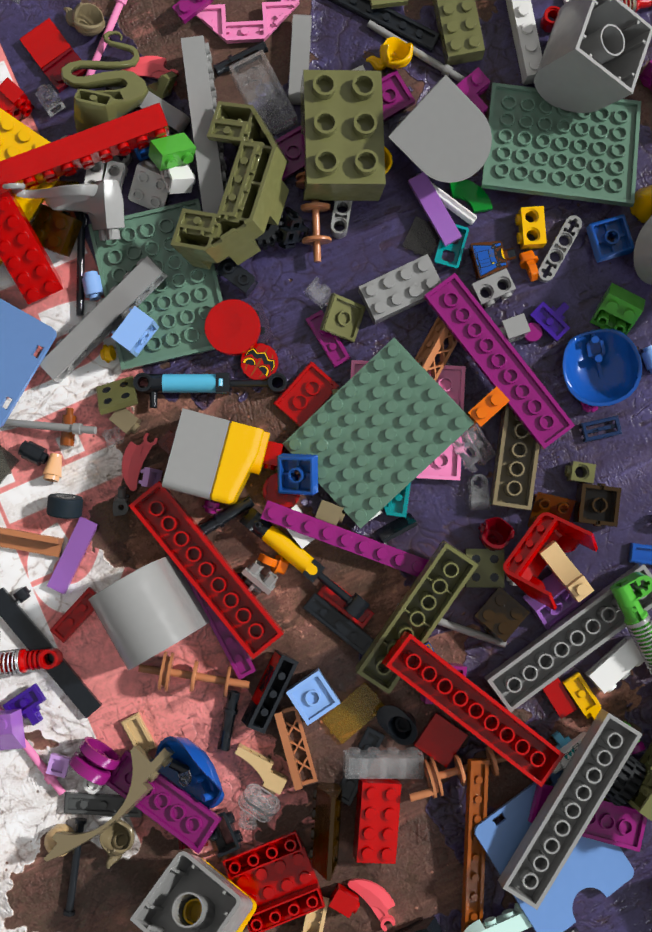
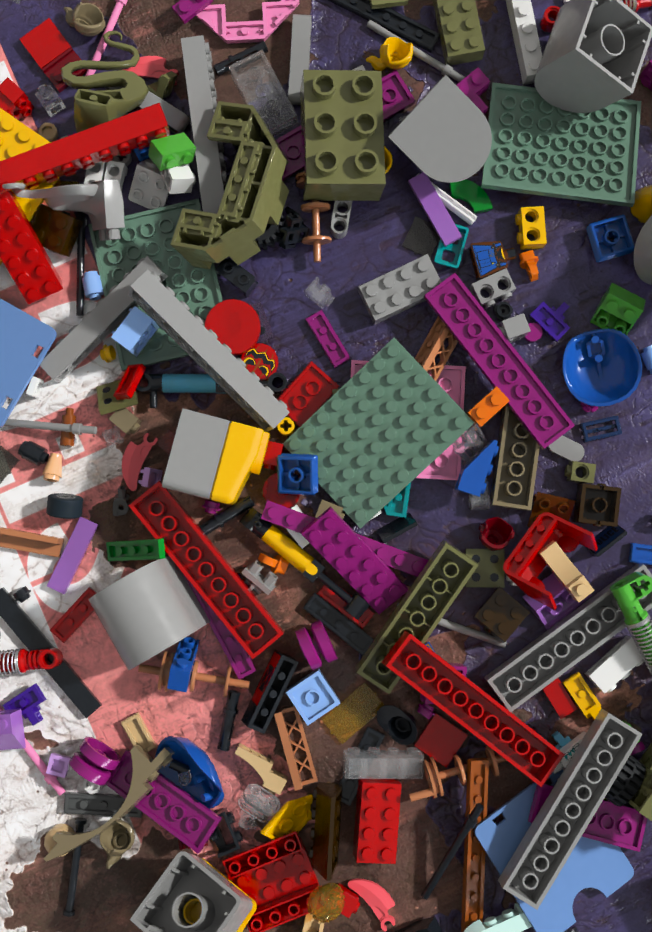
(34, 387): none -> white tile
(48, 131): none -> tan tile
(129, 381): none -> red tile
(136, 550): none -> green plate
(183, 664): none -> blue slope
(207, 351): none -> light grey brick
(289, 818): none -> yellow tile
(290, 430): none -> yellow bush
(313, 646): none -> magenta wheel
(326, 902): none -> clear yellow hair
(342, 317): olive tile -> none
(354, 560): none -> magenta plate
(425, 710): none -> magenta plate
(469, 823): none -> black bar
(473, 475): none -> blue slope
(498, 310): none -> black plate
(559, 249): light grey beam -> none
(567, 449): none -> light grey tile
(607, 539): none -> slope

